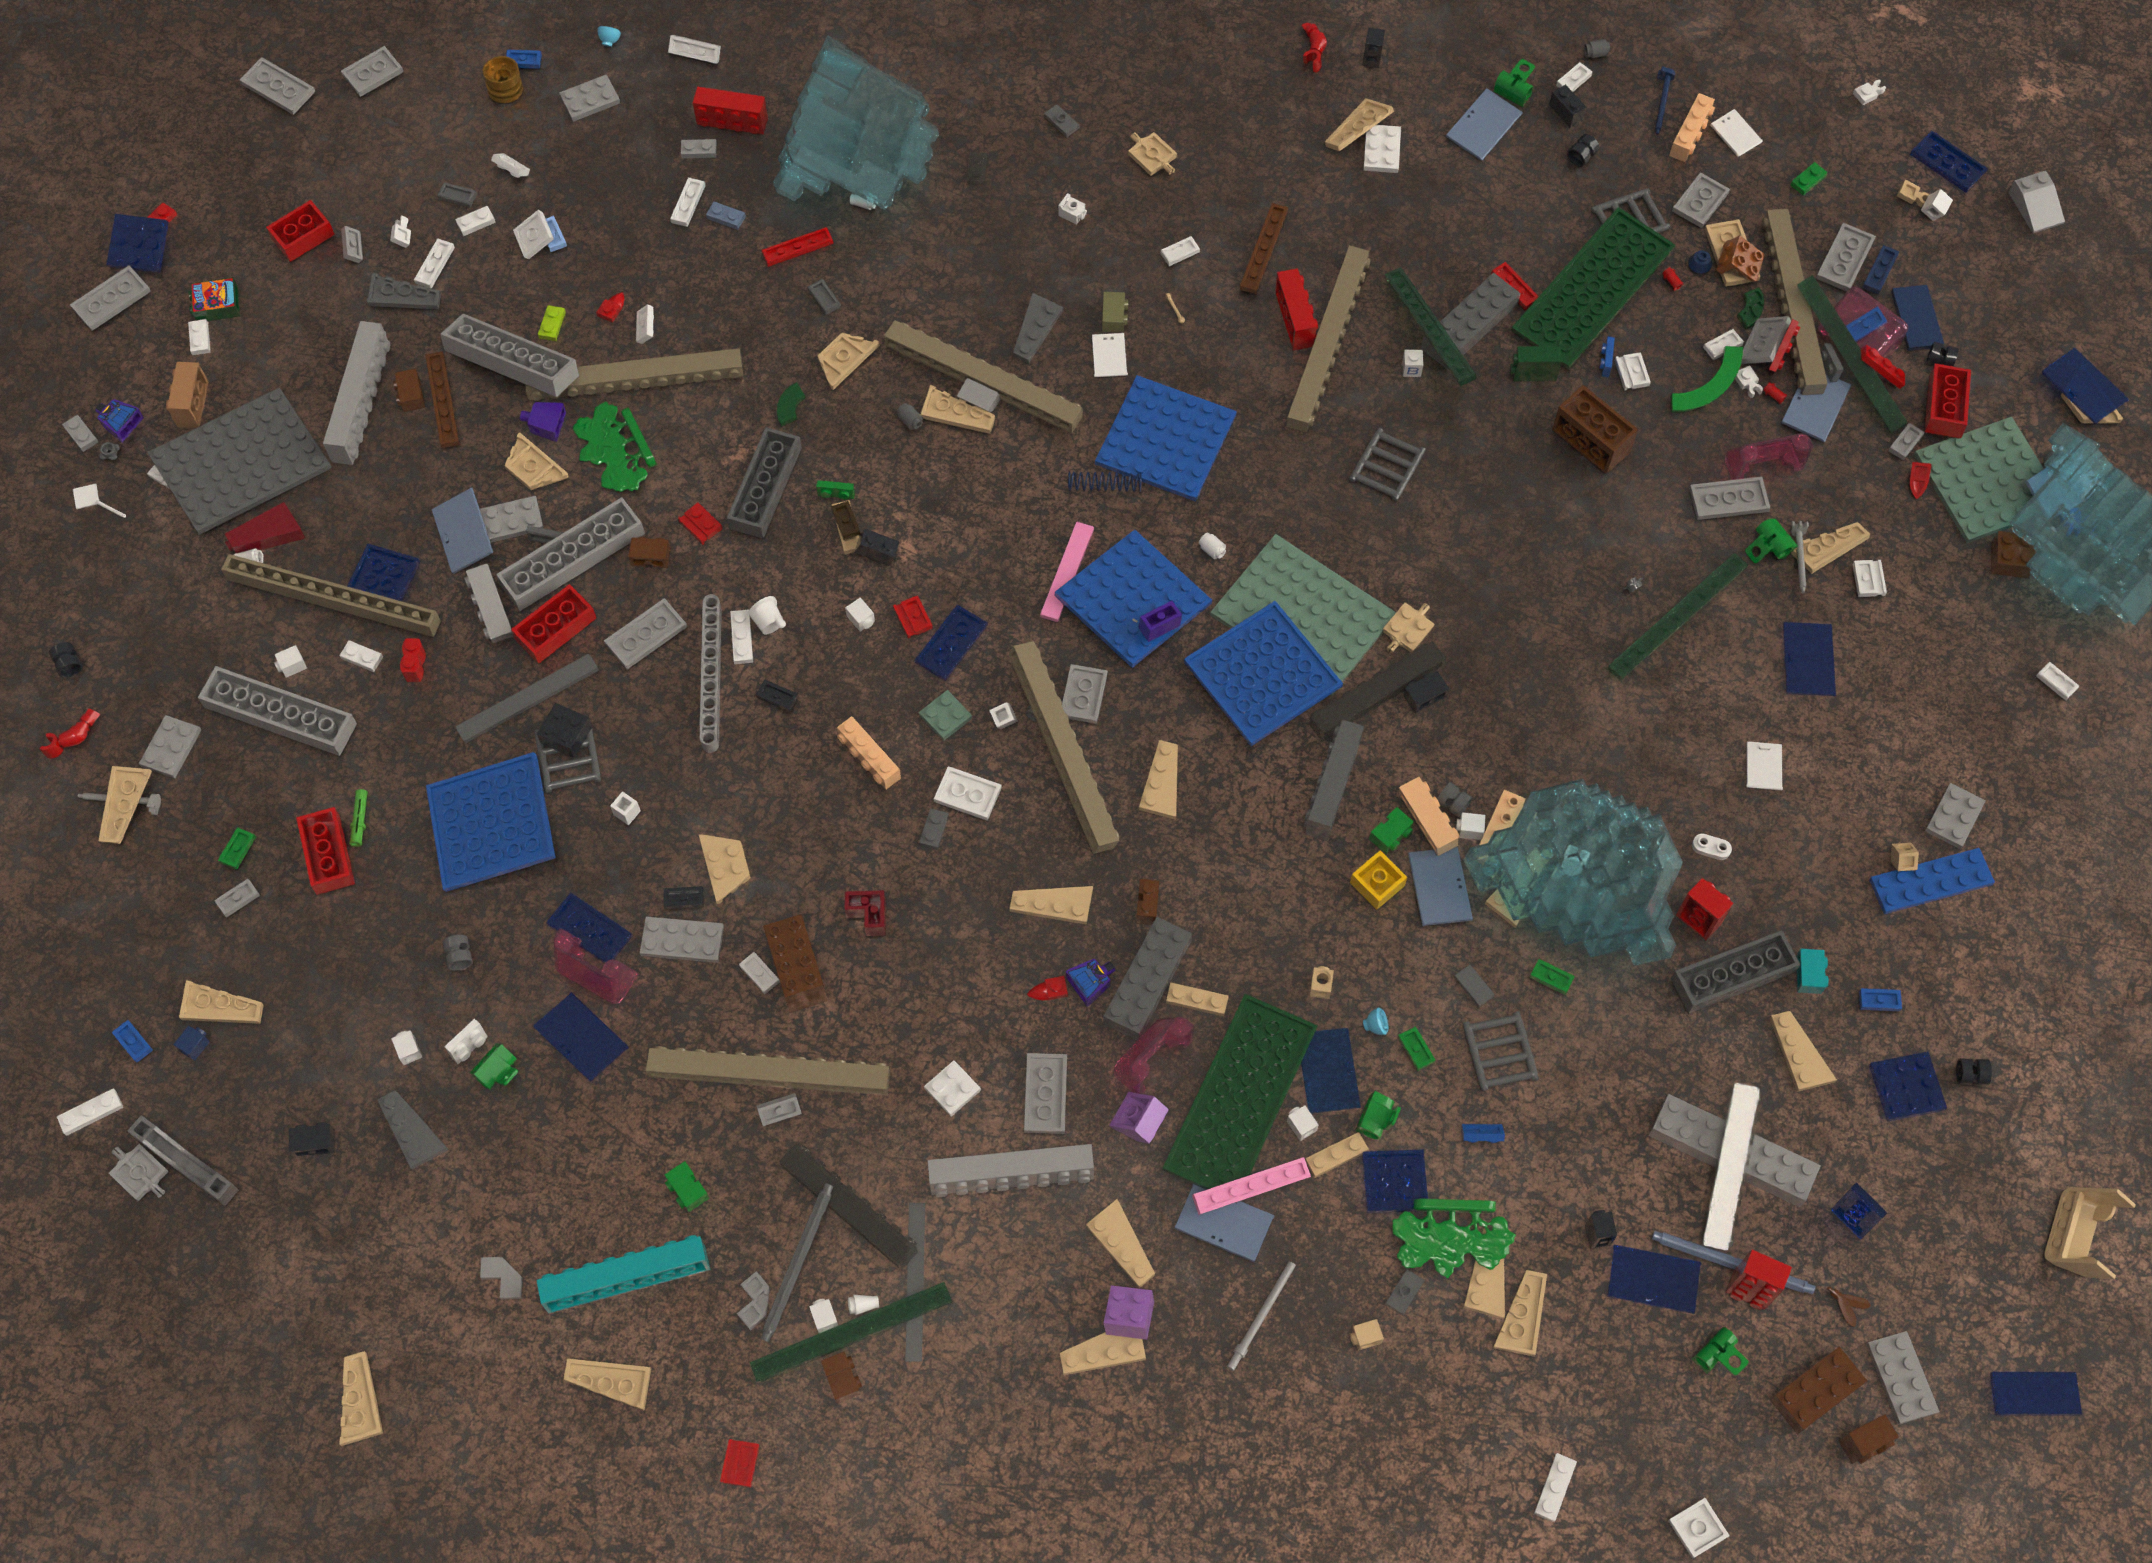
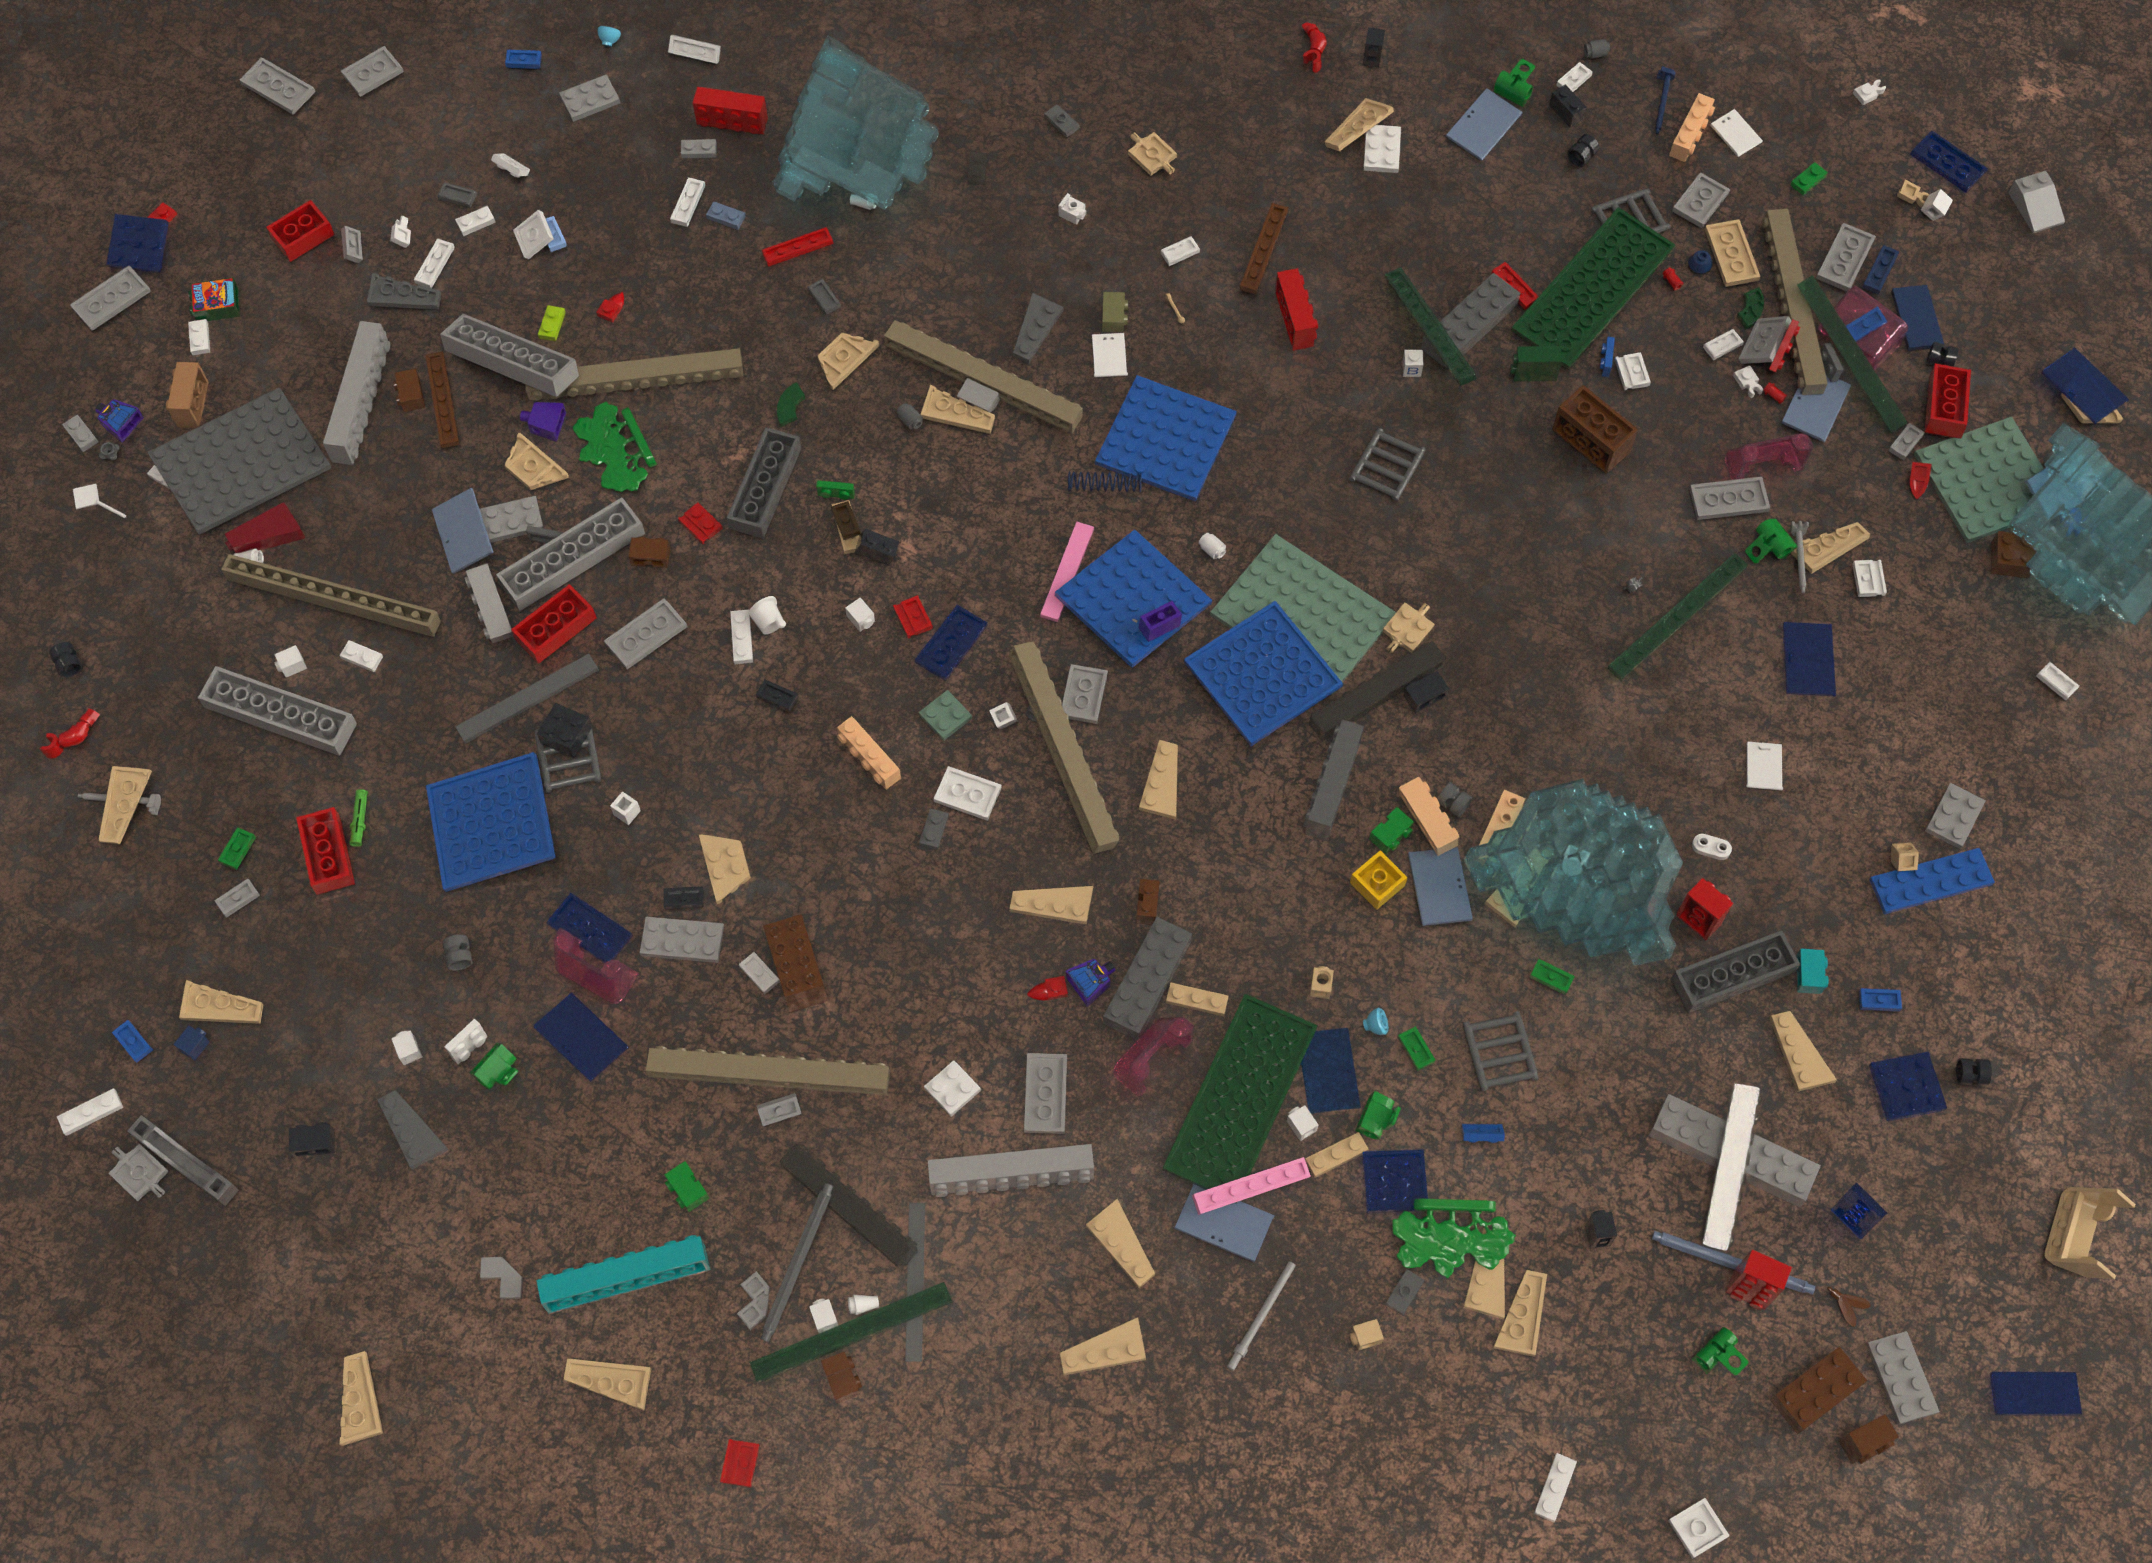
(170, 746): light grey plate -> none
(384, 572): clear blue plate -> none
(413, 660): red brick -> none
(502, 79): pearl gold wheel -> none
(644, 324): white plate -> none
(713, 680): light grey beam -> none
(871, 907): dark red brick -> none
(1129, 1312): medium lavender brick -> none
(1139, 1117): medium lavender slope -> none
(1328, 338): dark tan brick -> none
(1471, 826): white brick -> none
(1474, 986): dark grey tile -> none
(1660, 1278): clear blue container -> none
(1715, 387): green tile -> none
(1741, 256): dark orange bracket -> none
(1883, 366): red plate -> none

